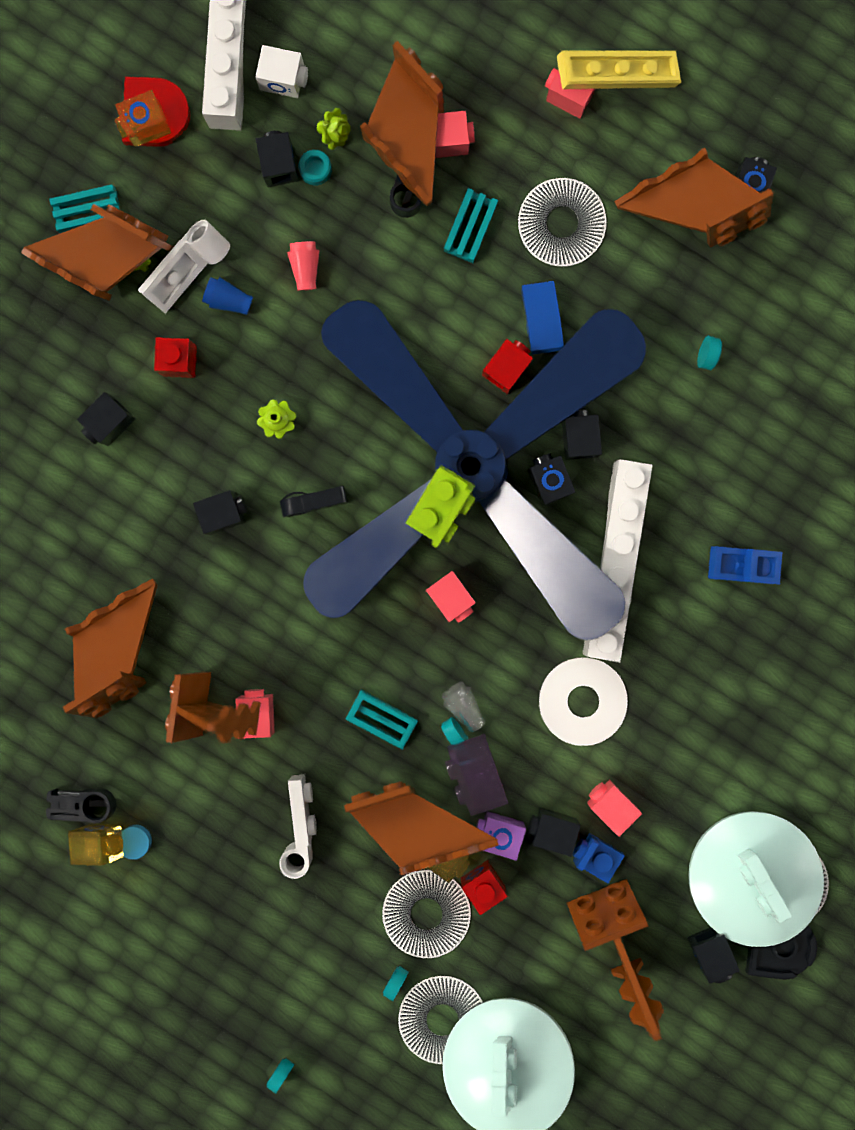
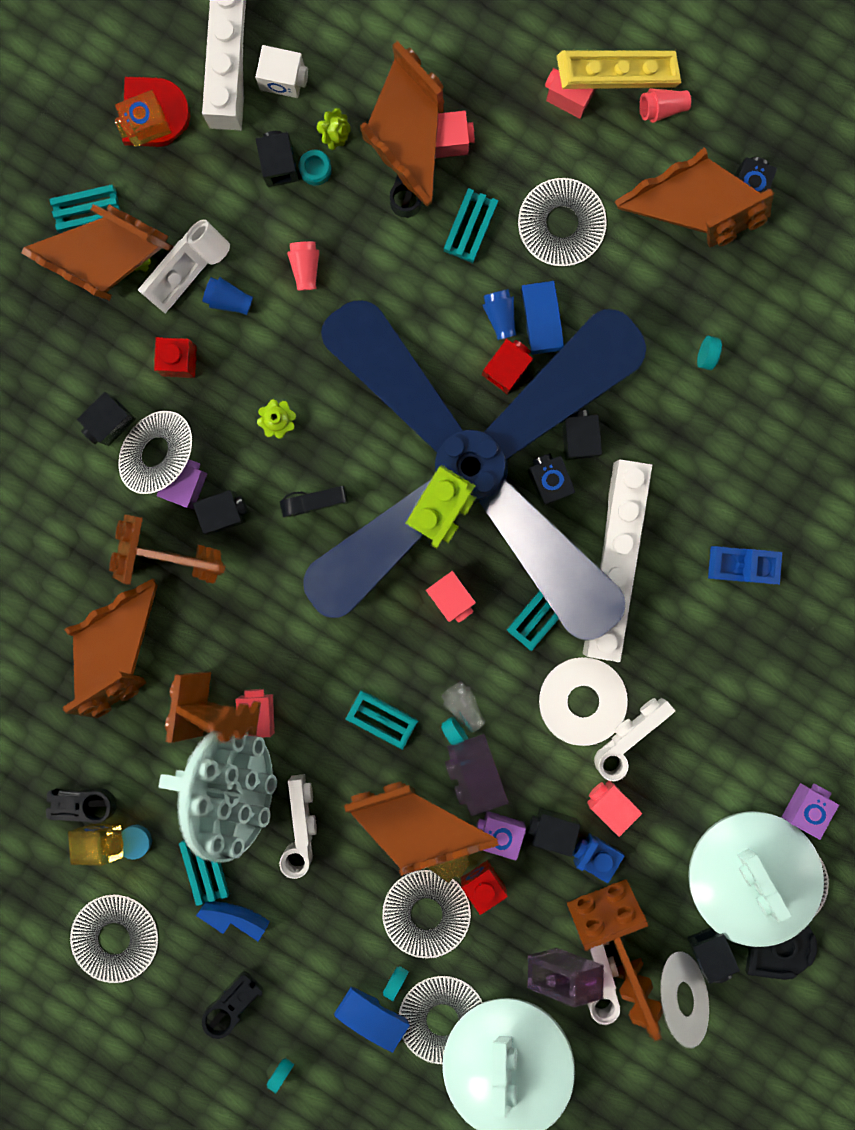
(139, 926): none -> sticker
(153, 479): none -> sticker
(186, 486): none -> medium lavender brick
(206, 563): none -> dark orange piece
(210, 895): none -> teal tile
(221, 914): none -> blue slope
(224, 796): none -> light aqua bracket
(232, 1001): none -> black piece
(371, 1020): none -> blue slope
(500, 311): none -> blue cone
(523, 614): none -> teal tile
(565, 977): none -> brick
(611, 1013): none -> white plate
(630, 733): none -> white plate
(662, 103): none -> coral cone
(686, 1030): none -> white sticker
(811, 809): none -> medium lavender brick

